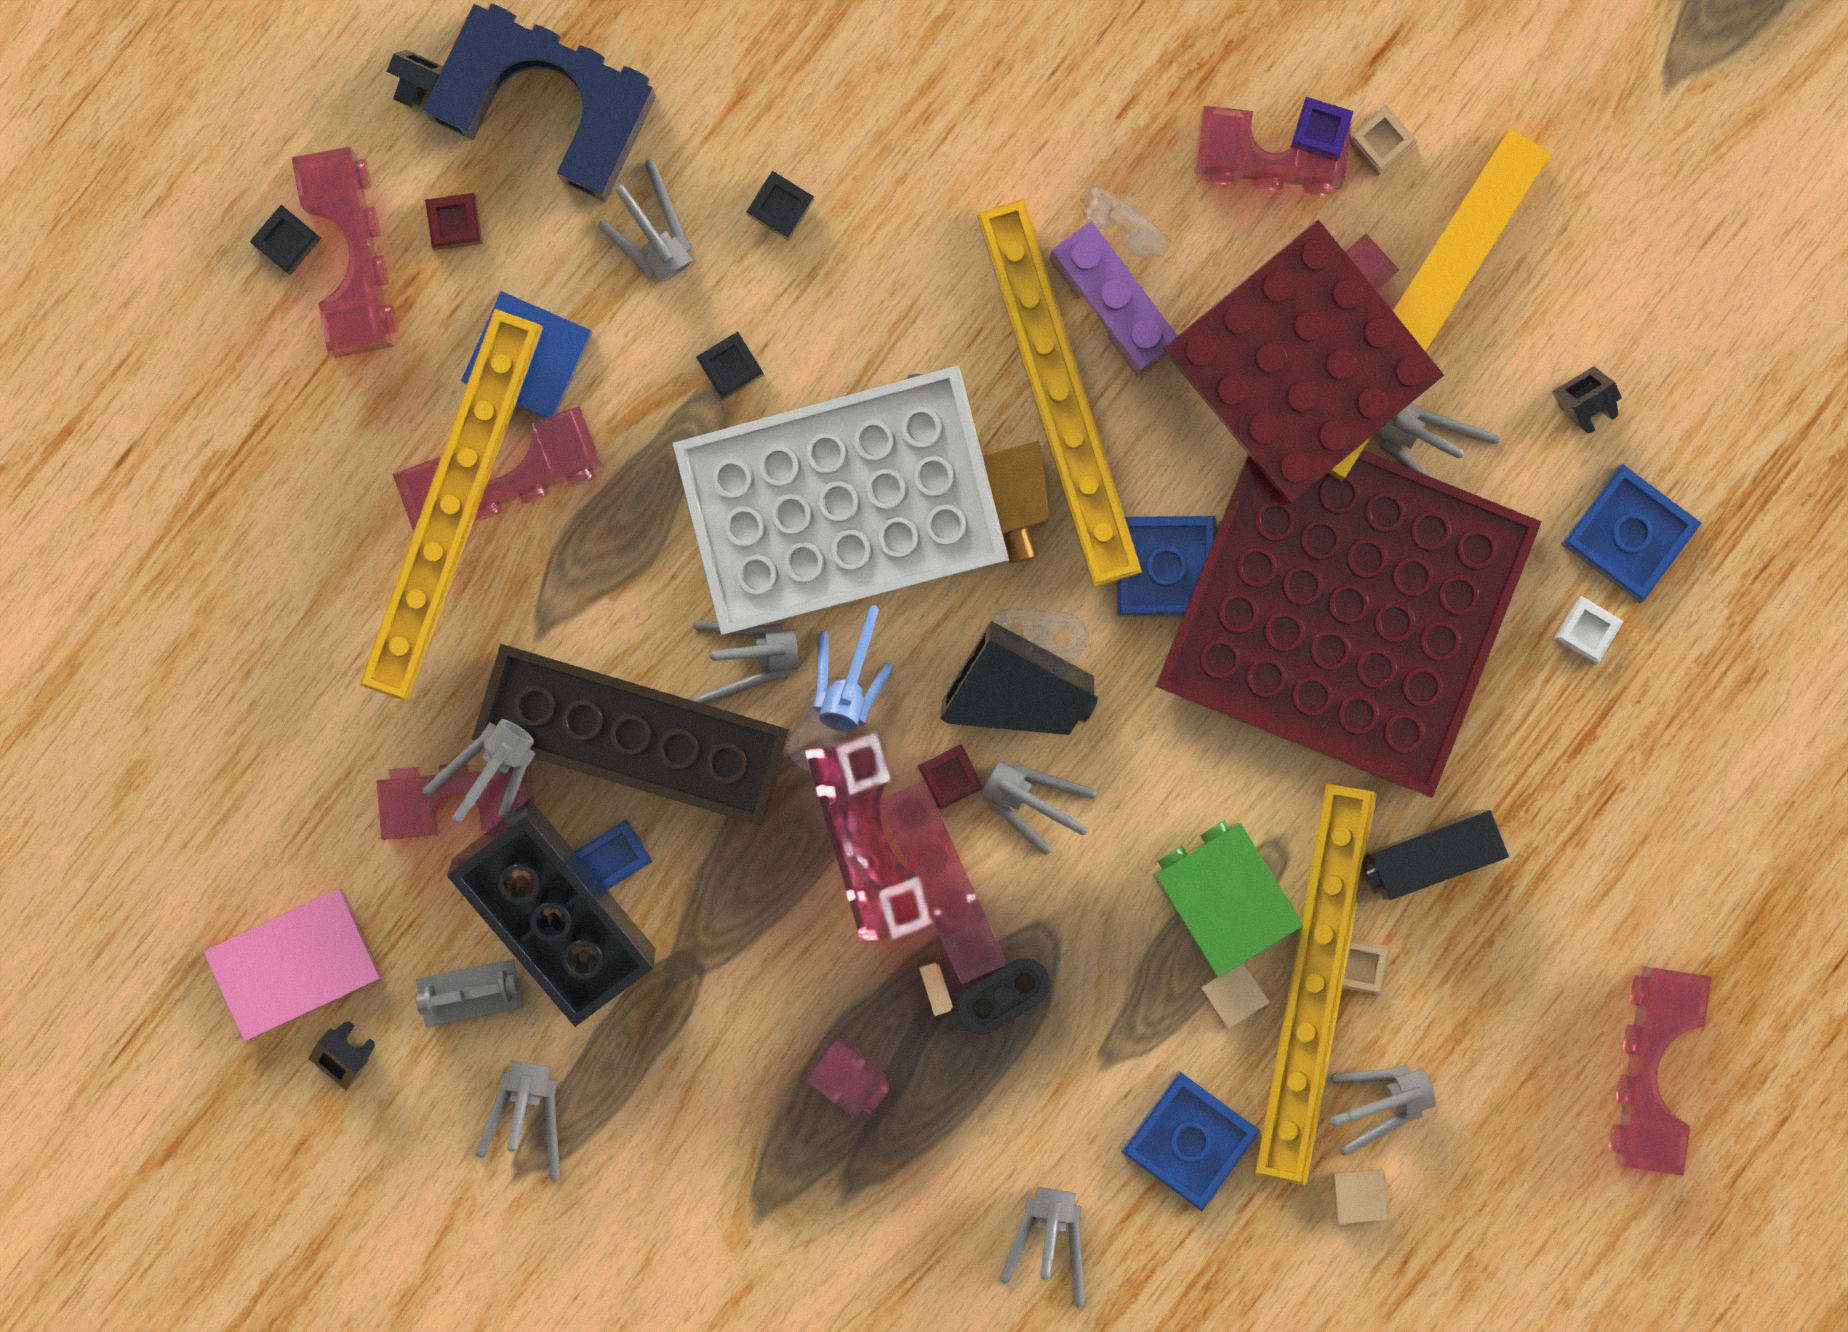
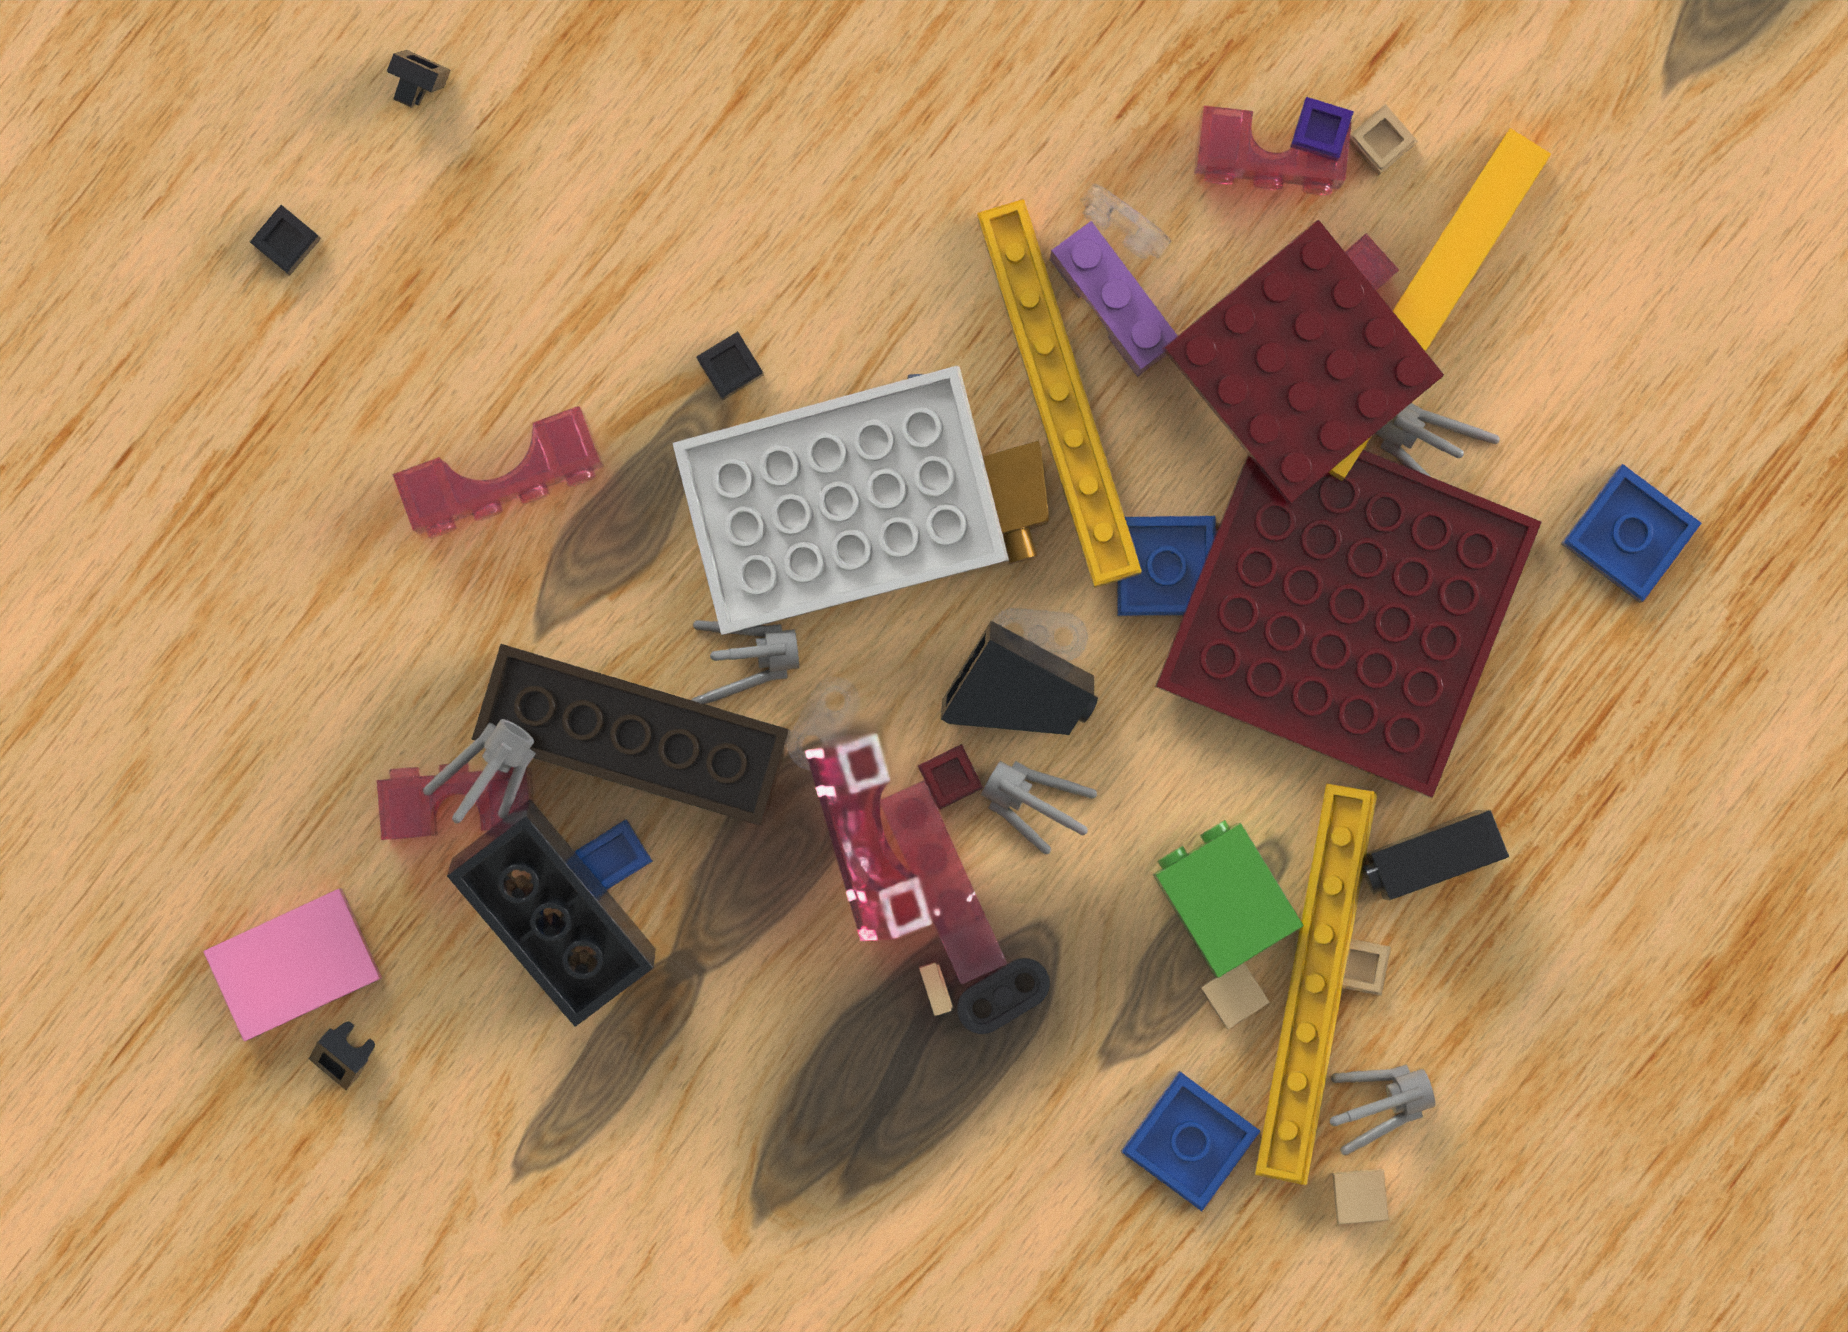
(355, 313): clear pink arch -> none
(451, 505): yellow tile -> none
(453, 221): dark red tile -> none
(468, 993): light grey hinge -> none
(497, 48): dark blue arch -> none
(526, 1085): light grey plant -> none
(553, 360): blue tile -> none
(664, 254): light grey plant -> none
(780, 205): black plate -> none
(842, 704): light blue plant -> none
(850, 1076): clear pink arch -> none
(1053, 1211): light grey plant -> none
(1588, 396): black tile -> none
(1588, 630): white tile -> none
(1666, 1008): clear pink arch -> none

